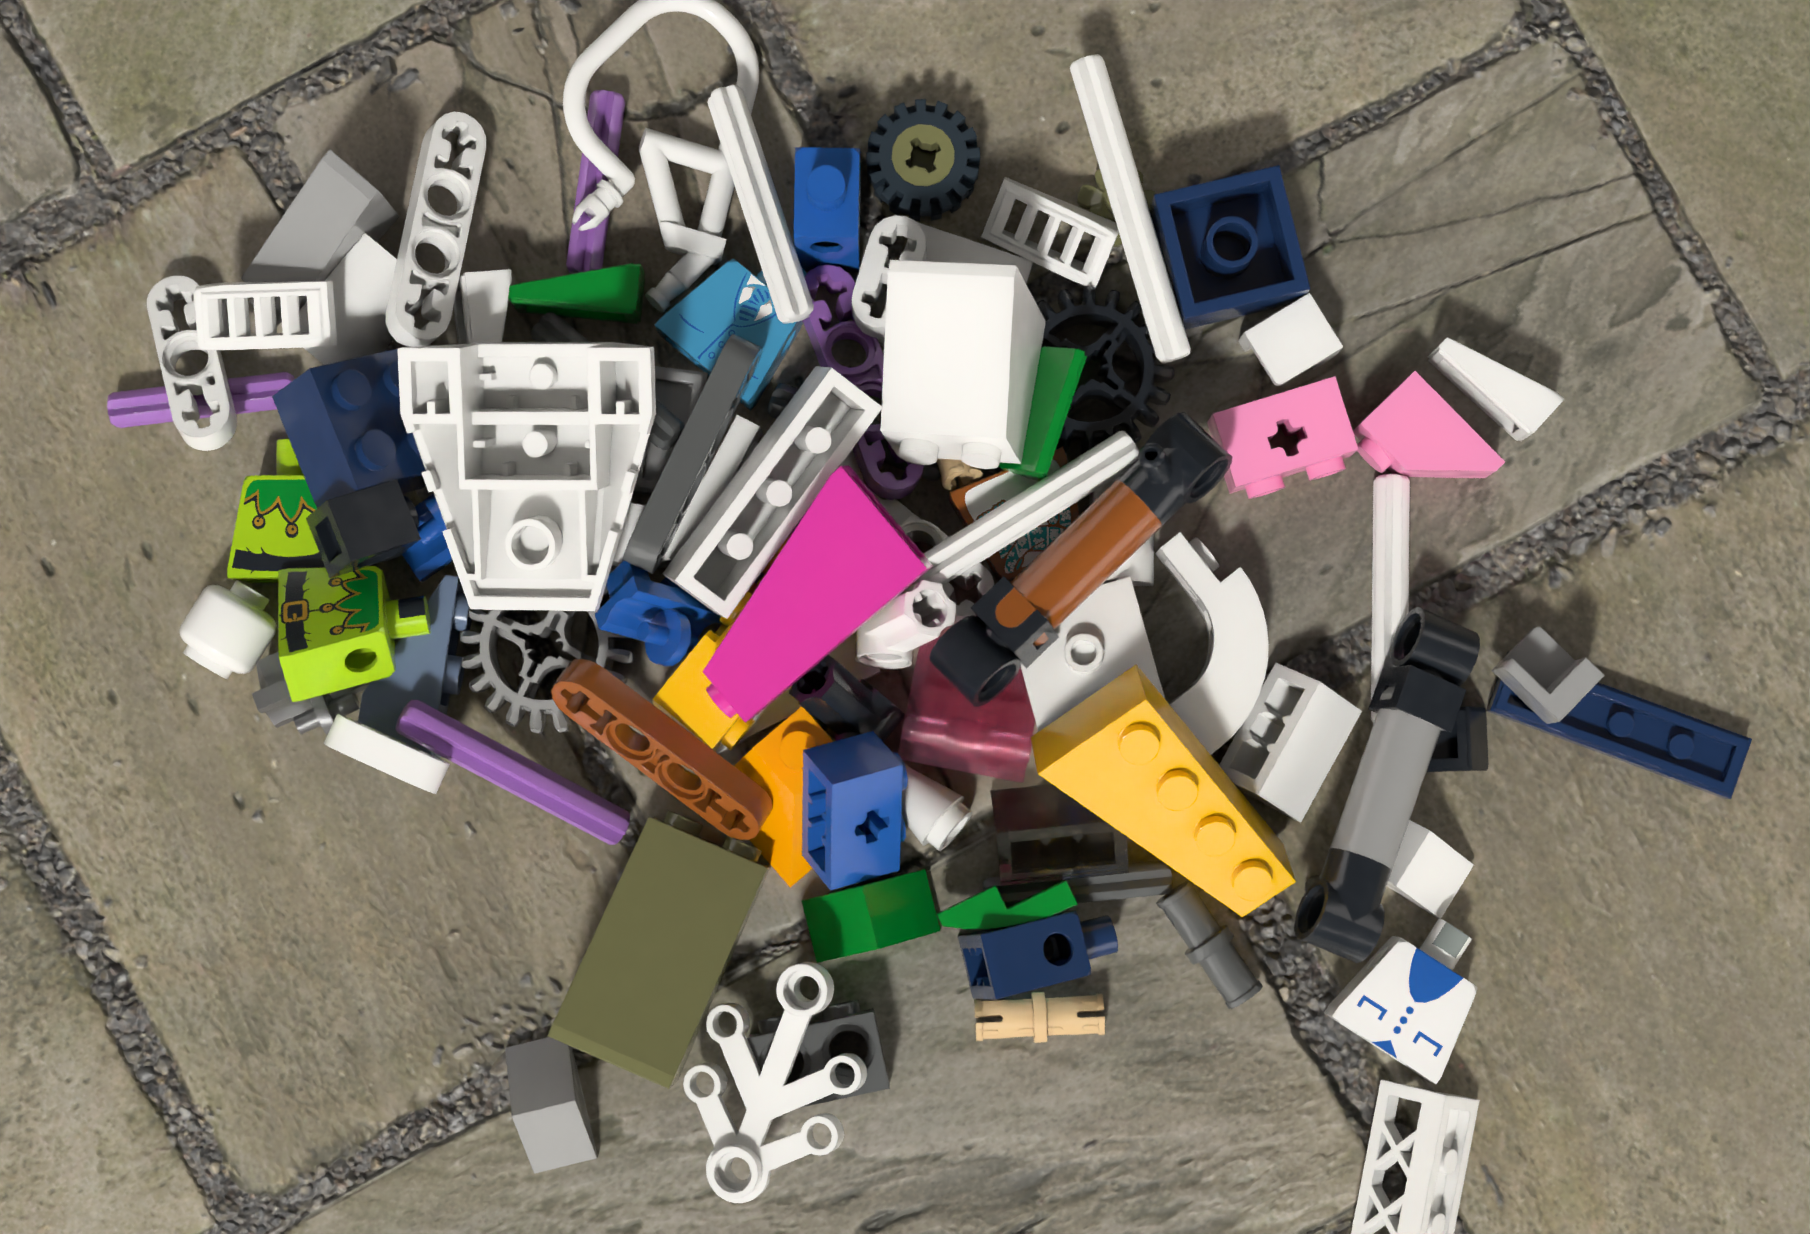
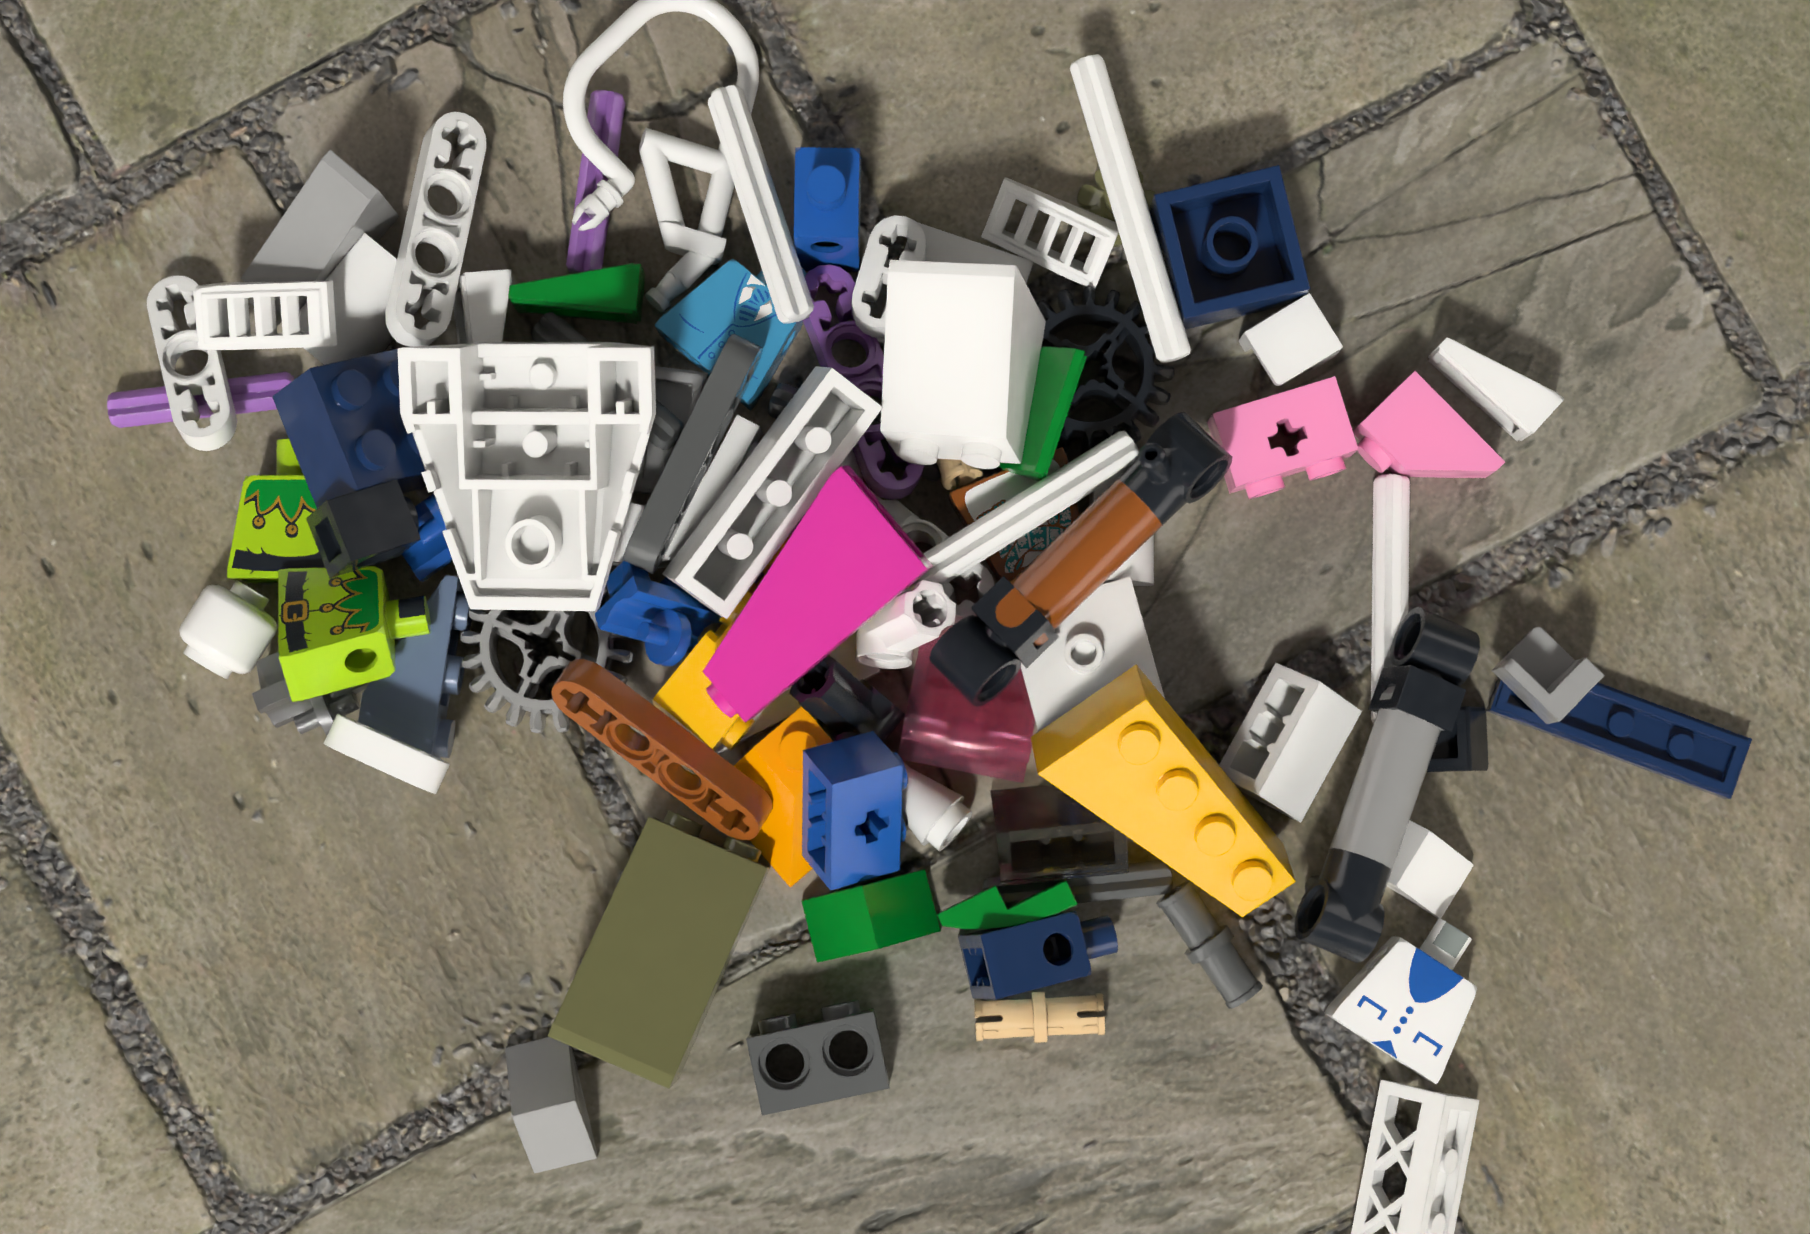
(512, 772): medium lavender axle -> none
(766, 1090): white plant -> none
(933, 180): black wheel -> none
(1236, 643): white arch -> none

